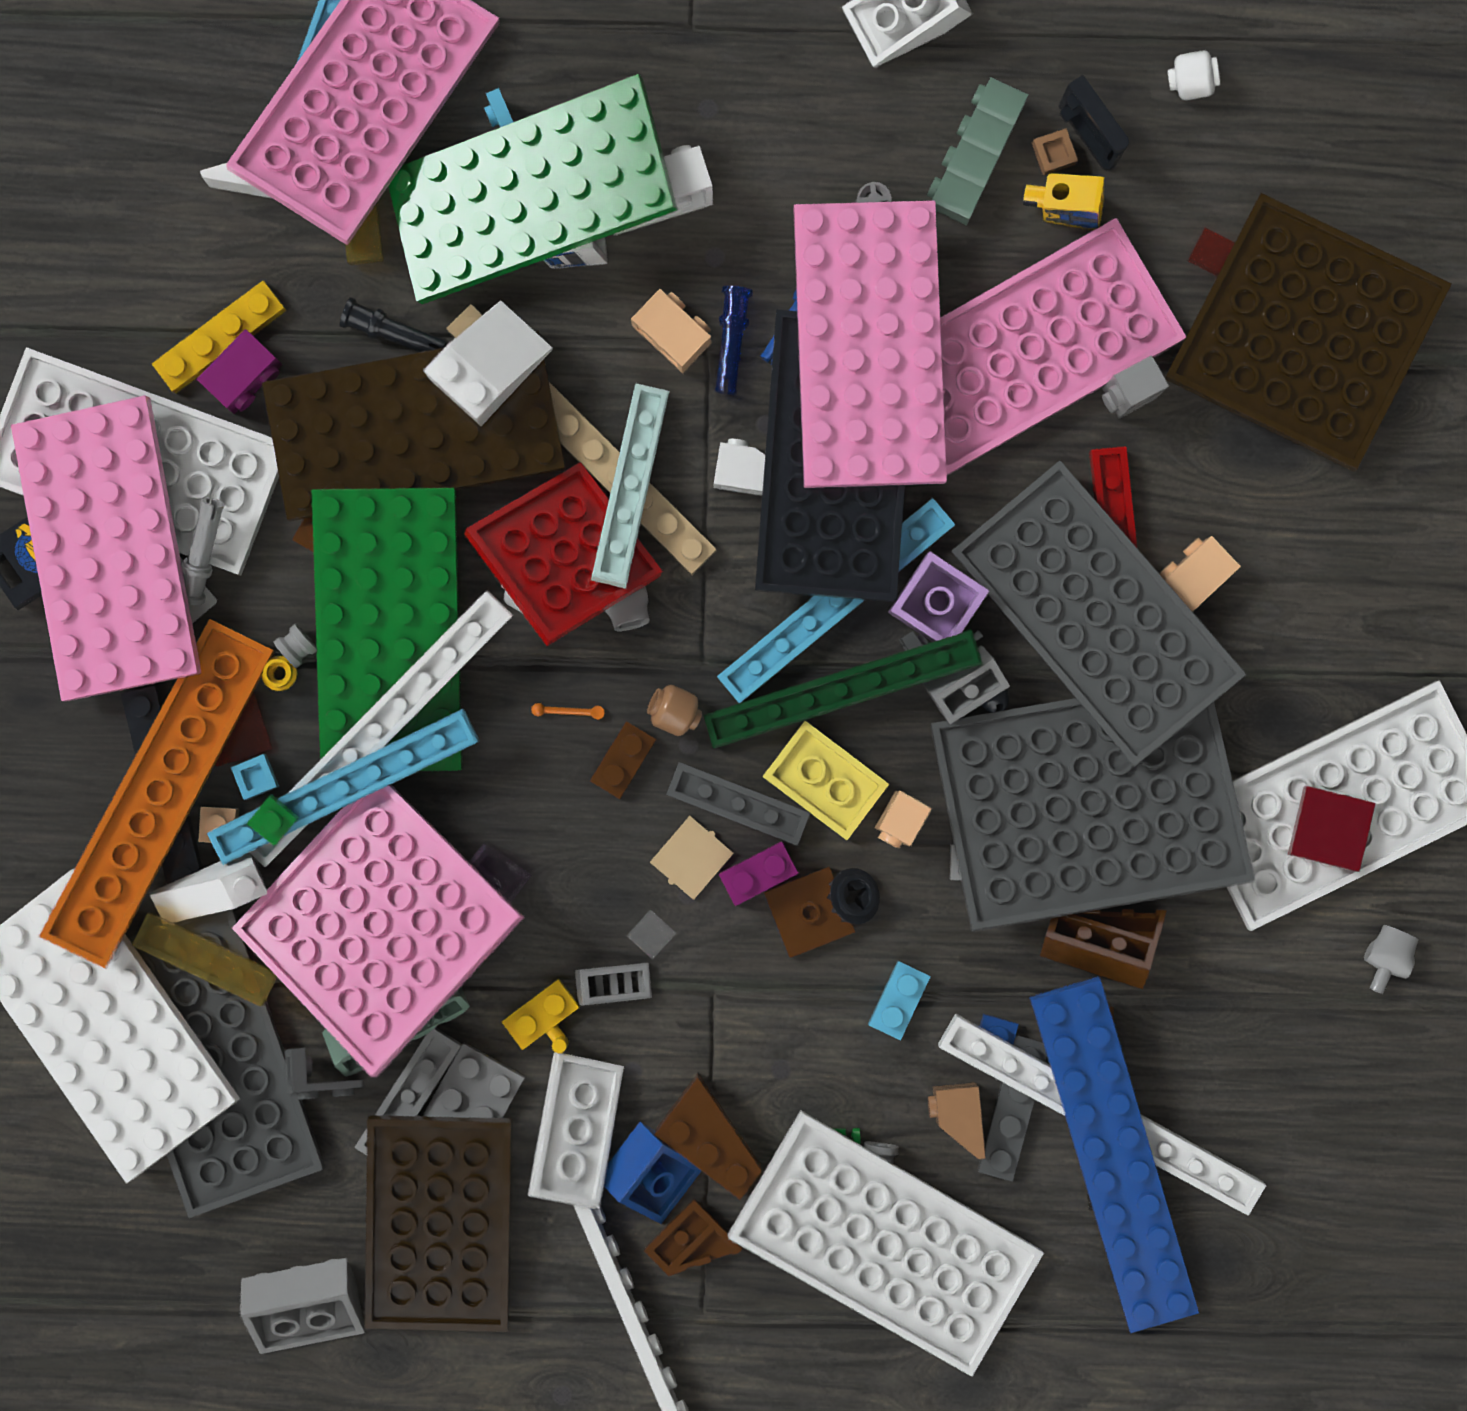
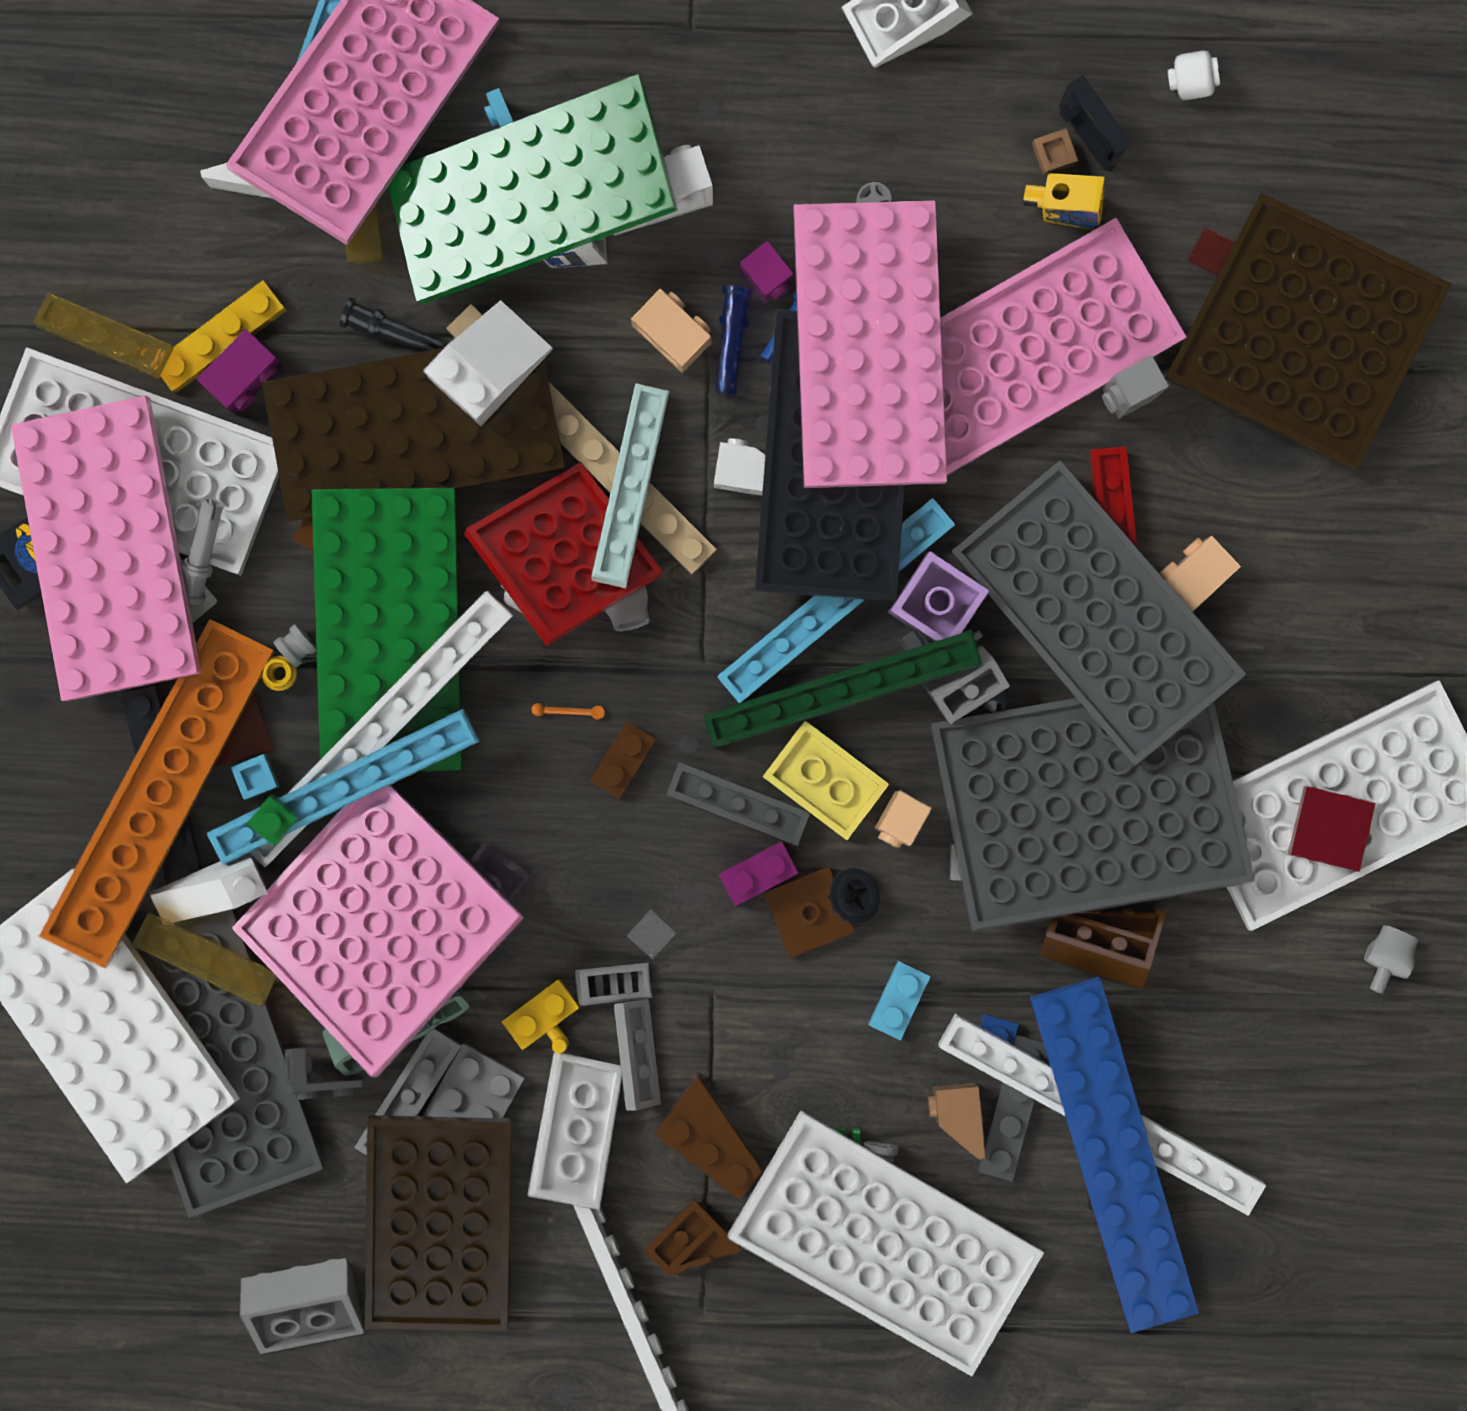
(103, 335): none -> clear yellow plate
(213, 818): light nougat plate -> none
(637, 1054): none -> light grey plate
(649, 1174): blue slope -> none
(674, 710): medium nougat head -> none
(691, 857): tan piece -> none
(767, 273): none -> magenta brick
(978, 150): sand green brick -> none

